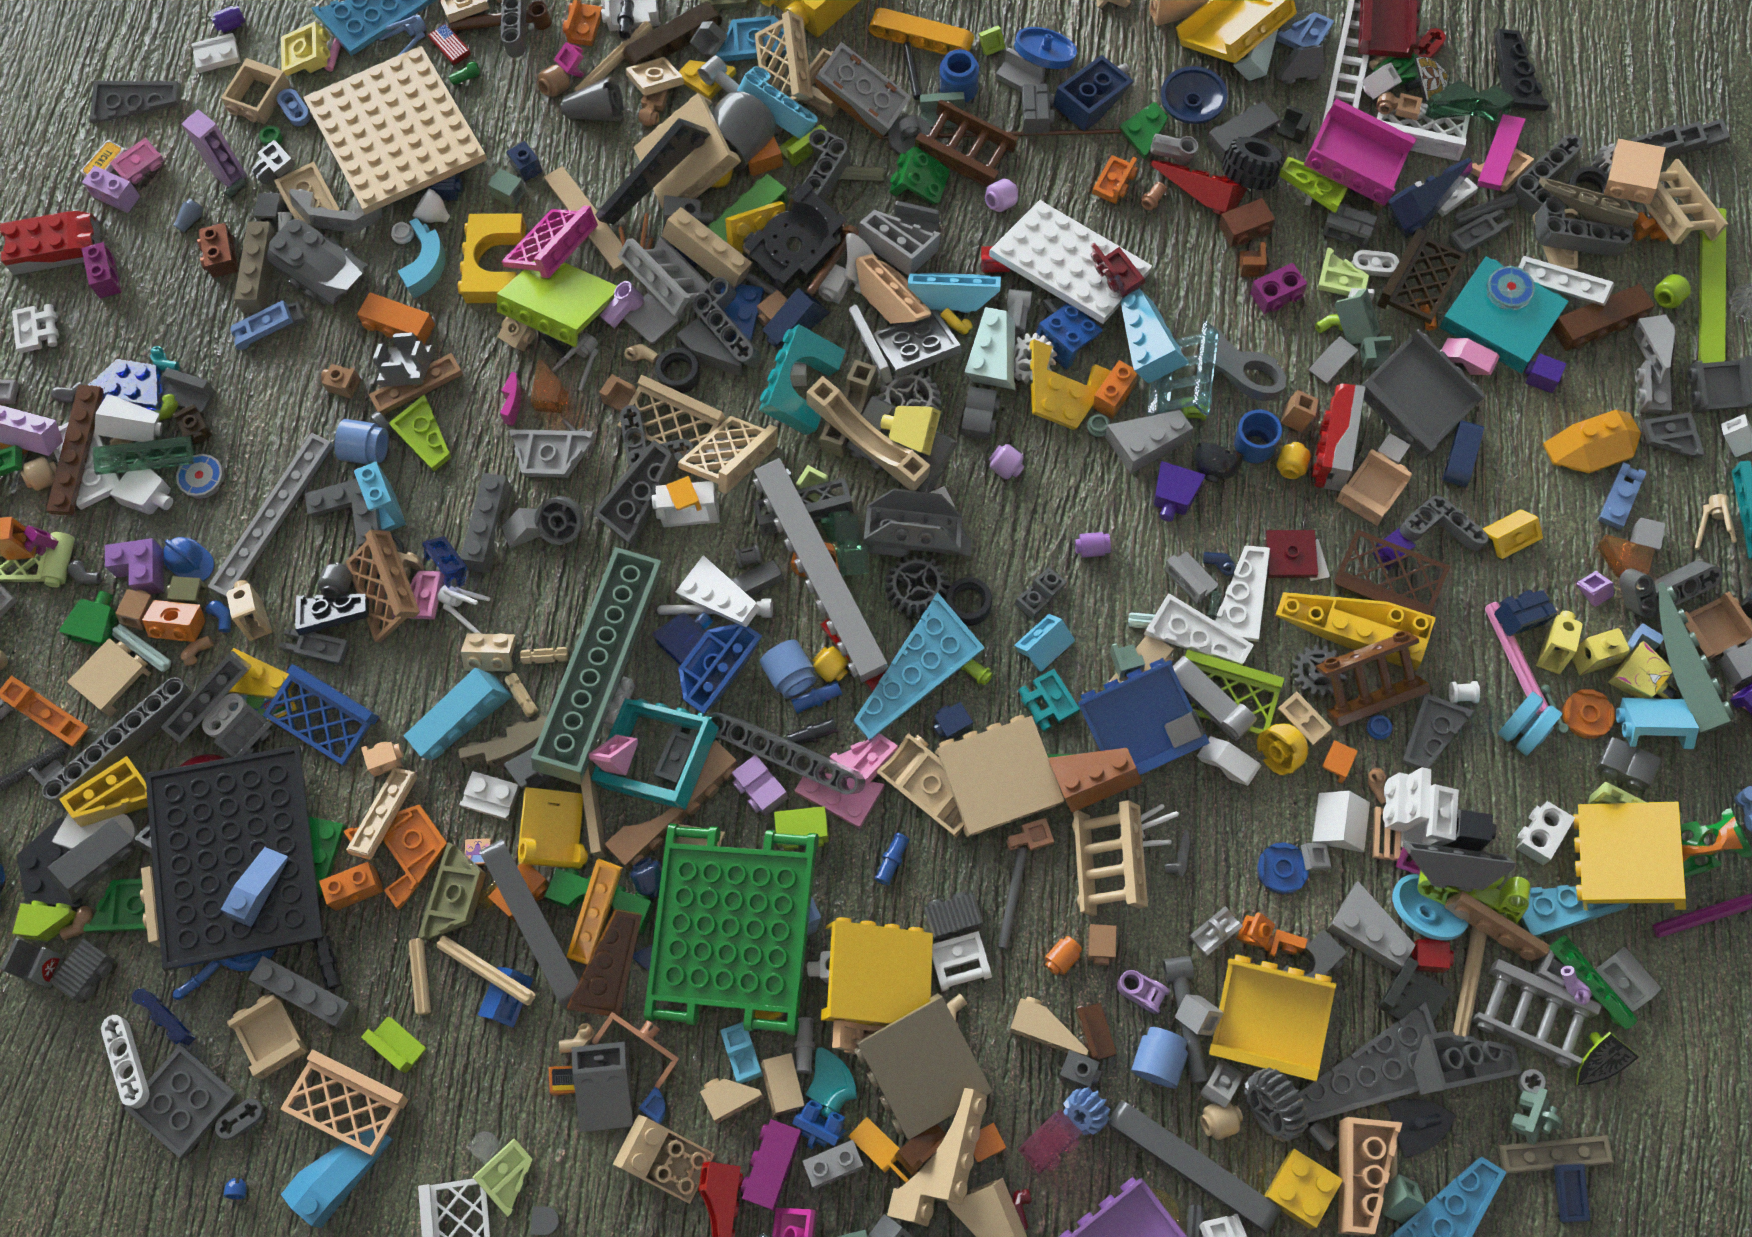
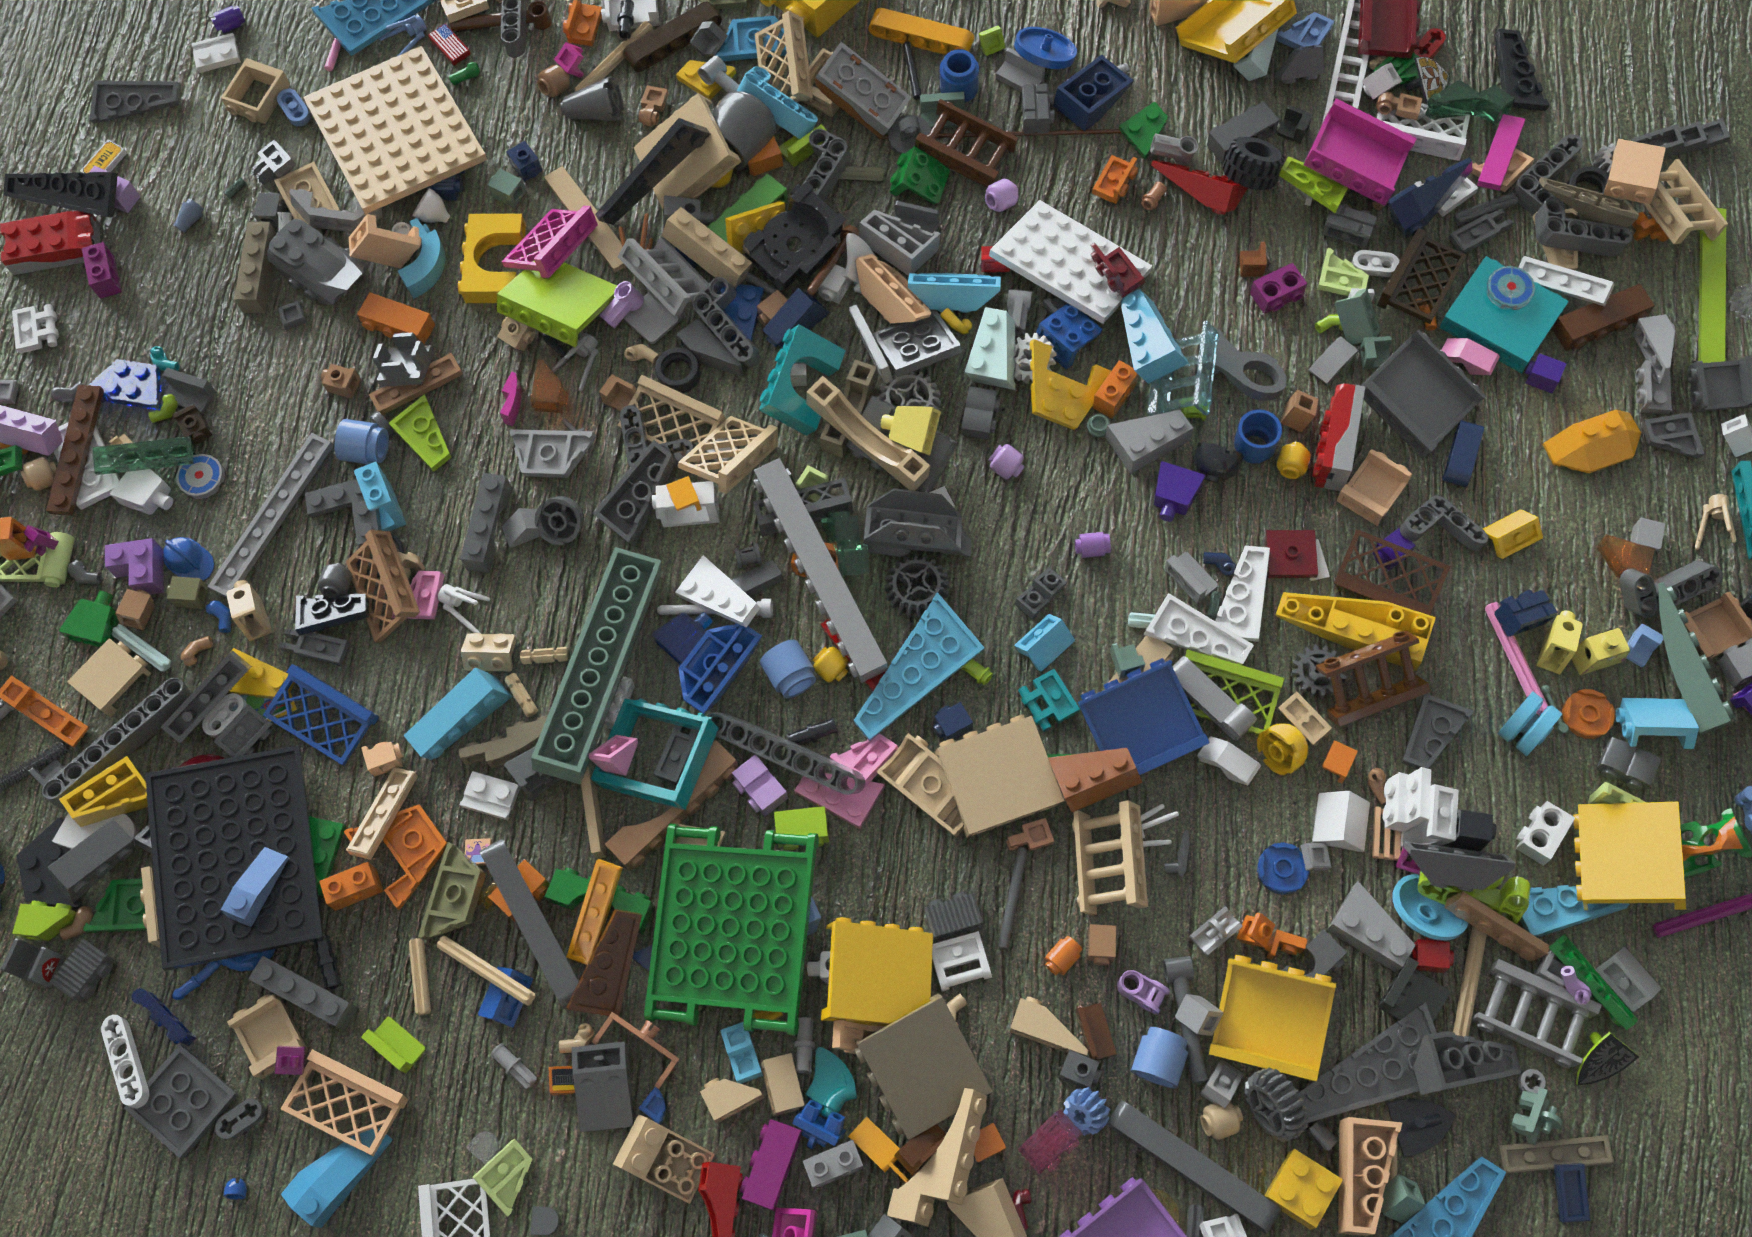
(75, 191): none -> black wing
(126, 421): white slope -> none
(137, 161): bright pink bracket -> none
(174, 621): orange brick -> none
(213, 148): lavender brick -> none
(218, 250): copper brick -> none
(261, 324): medium blue plate -> none
(269, 134): green tile -> none
(290, 1060): none -> magenta tile
(305, 49): light yellow plate -> none
(382, 245): none -> light nougat panel
(446, 559): clear blue hinge -> none
(513, 1066): none -> light grey axle
(551, 831): yellow door -> none
(647, 877): dark blue head -> none
(654, 76): tan plate -> none
(816, 697): blue pin -> none
(892, 859): blue pin -> none
(972, 584): black tyre -> none
(1184, 729): dark grey panel -> none
(1194, 86): dark blue dish -> none
(1246, 223): copper brick -> none
(1379, 727): blue plate -> none
(1394, 448): white tile -> none
(1464, 692): white bush -> none
(1596, 588): medium lavender slope -> none
(1621, 496): medium blue plate -> none
(1644, 674): light yellow torso -> none
(1672, 291): lime head -> none

